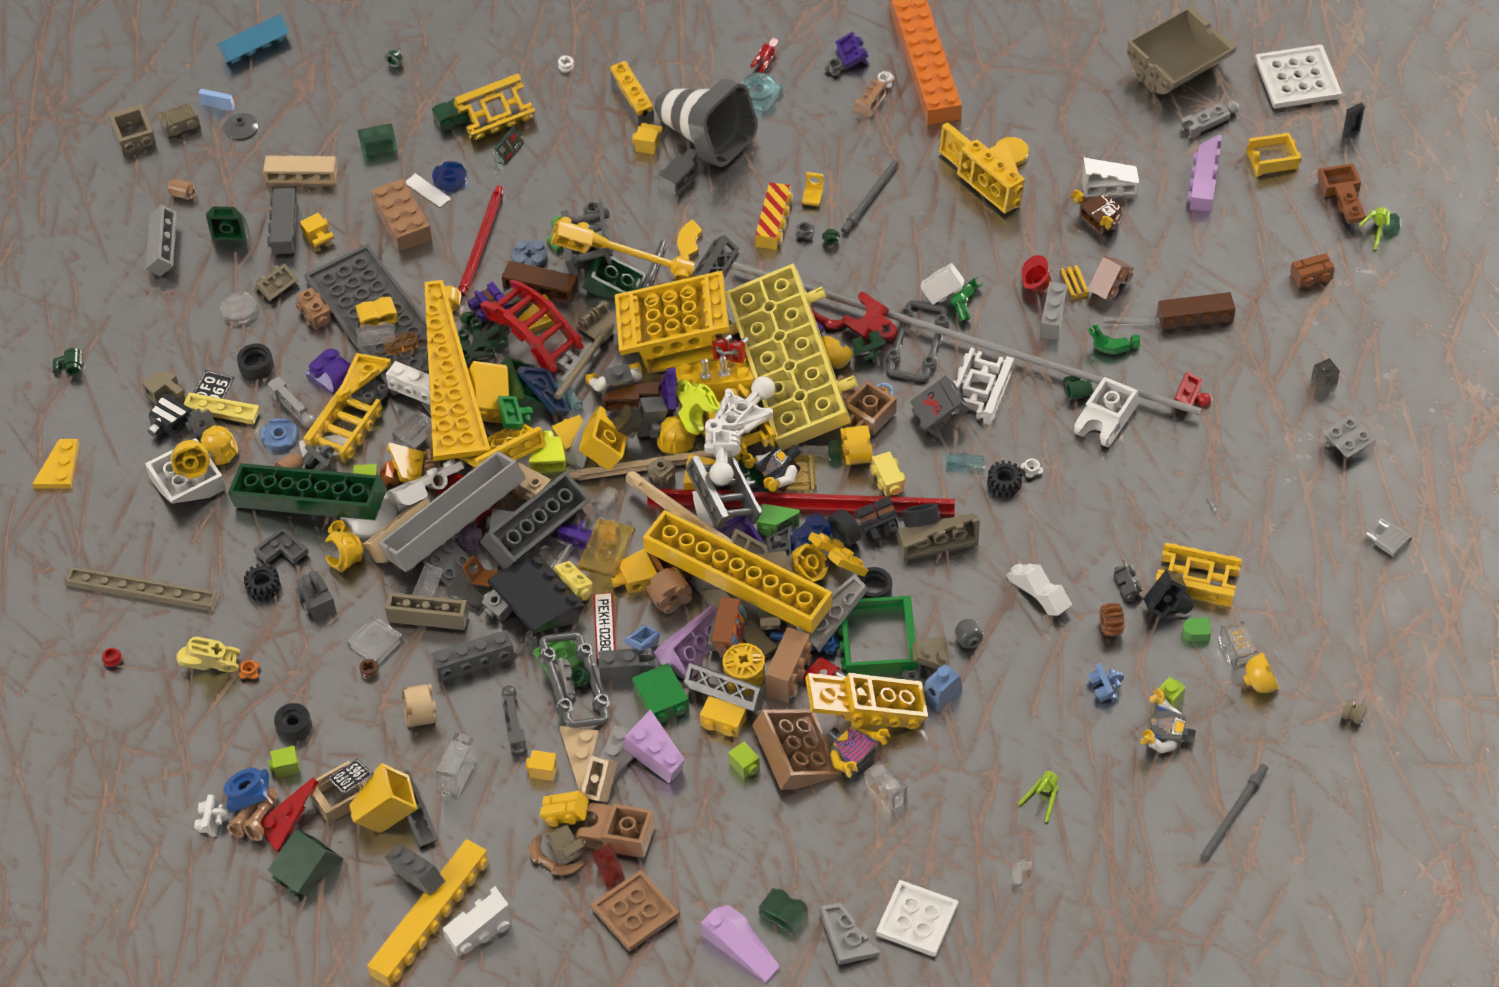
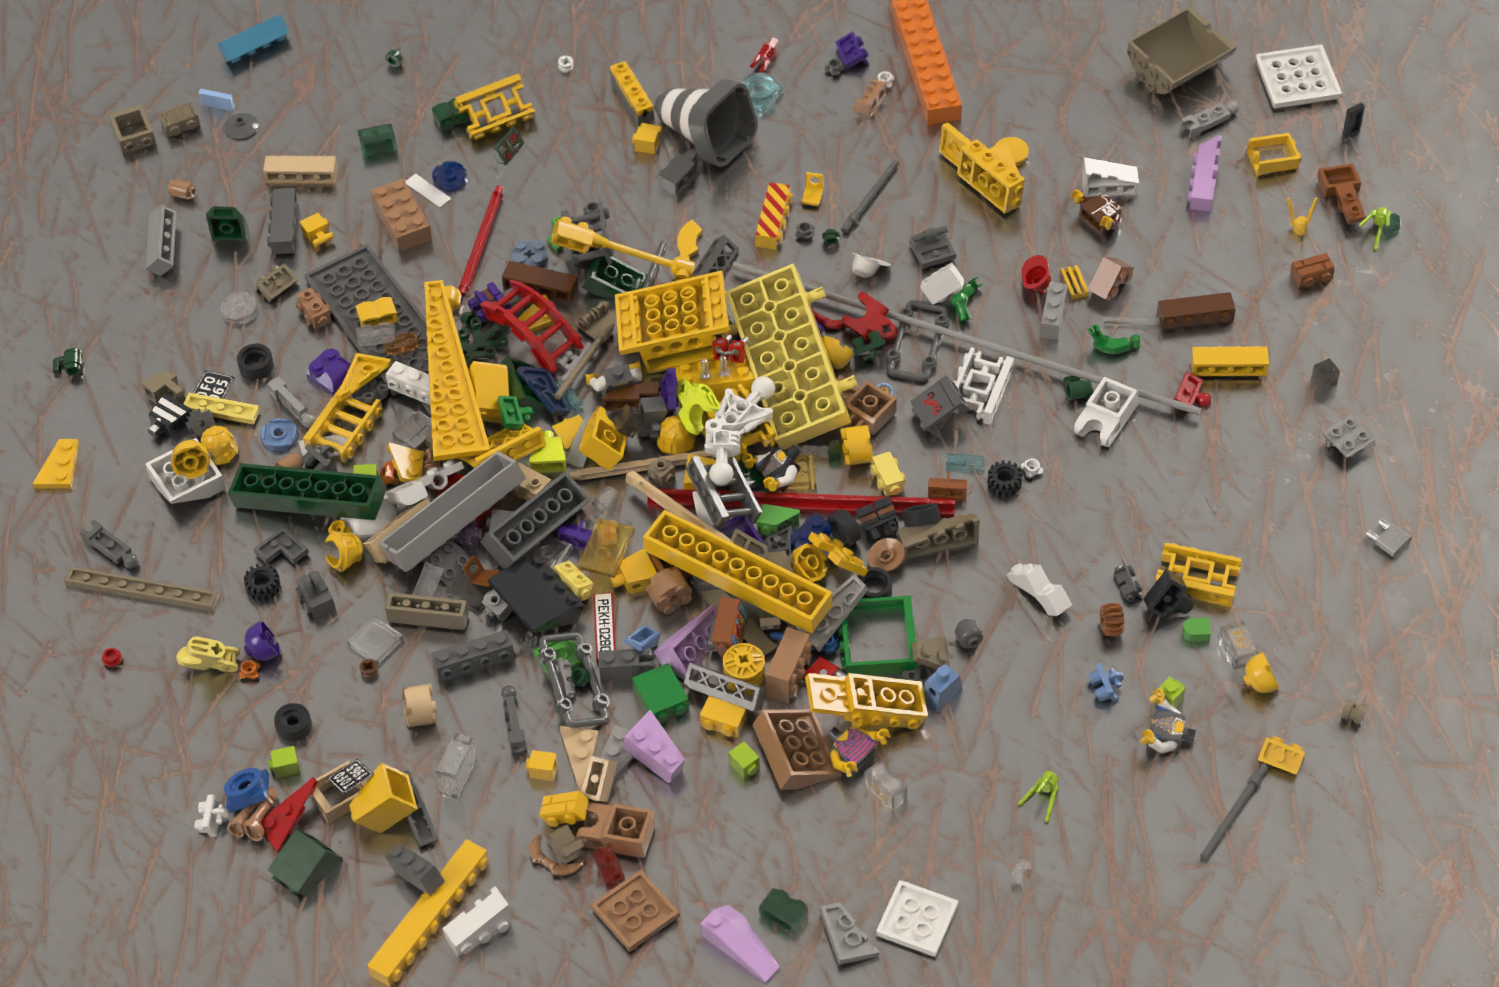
(109, 545): none -> dark grey plate
(260, 642): none -> dark purple cylinder
(866, 266): none -> white piece
(884, 549): none -> medium nougat dish
(932, 247): none -> dark grey plate
(947, 488): none -> dark orange panel
(1230, 361): none -> yellow brick
(1281, 755): none -> yellow bracket
(1301, 223): none -> yellow plant

